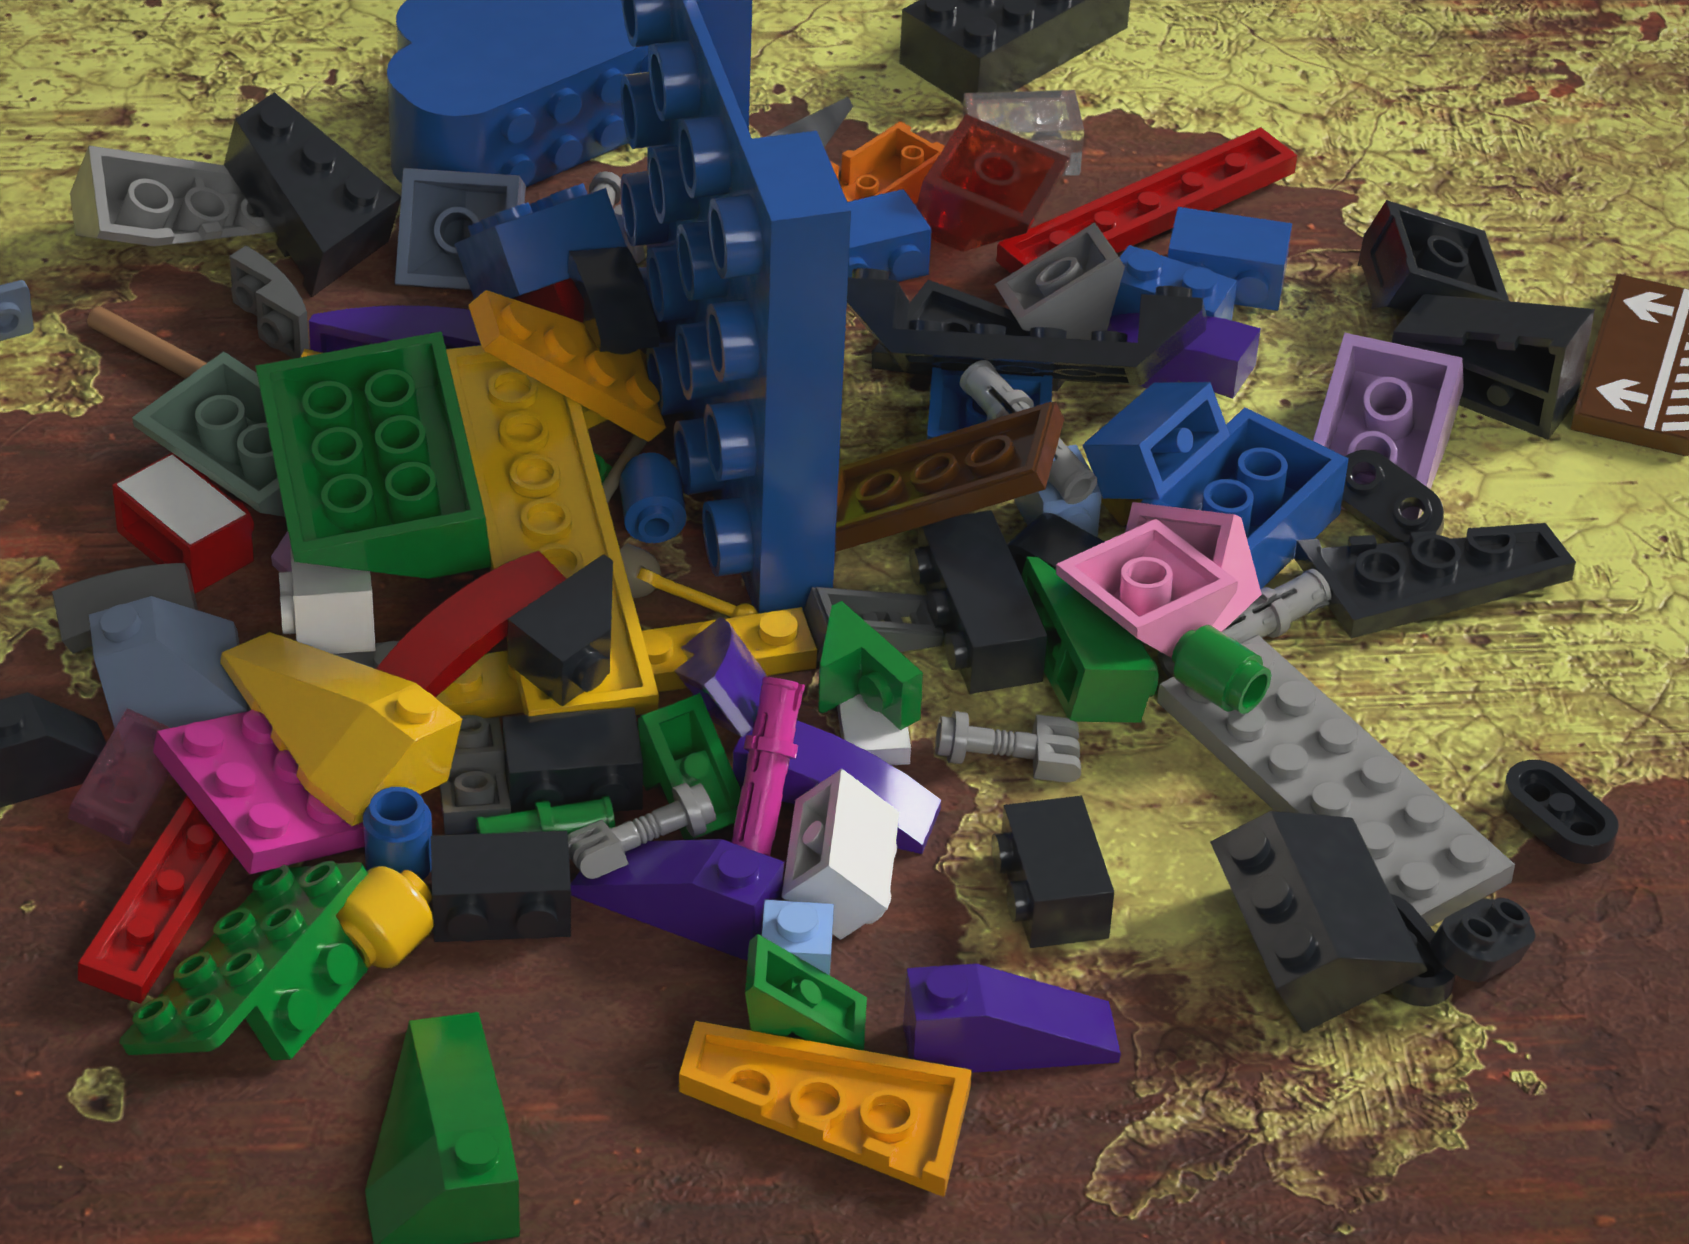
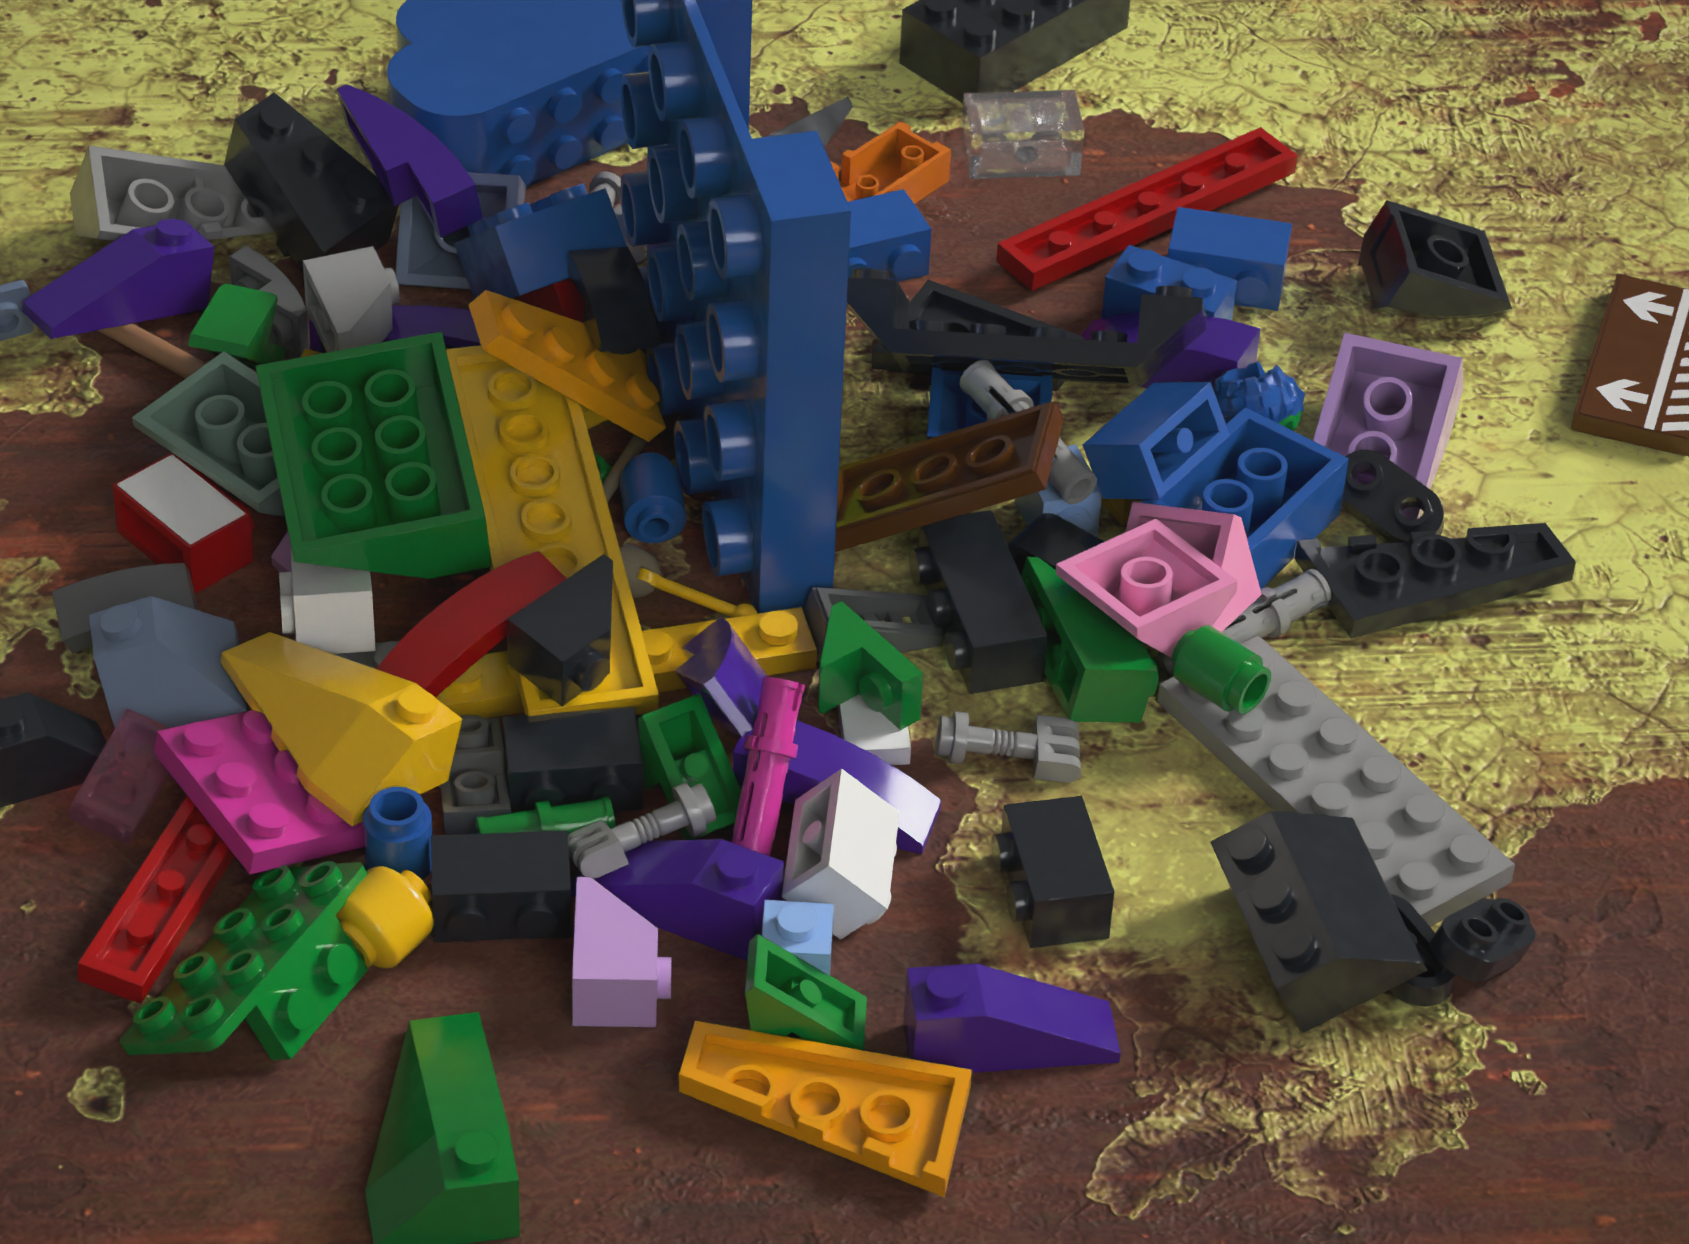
(130, 281): none -> dark purple slope
(240, 325): none -> green slope
(350, 298): none -> light grey slope
(411, 161): none -> dark purple slope
(615, 962): none -> lavender slope
(987, 185): clear red slope -> none
(1067, 286): light grey slope -> none
(1267, 394): none -> blue piece
(1516, 356): black wedge -> none
(1560, 811): black plate -> none

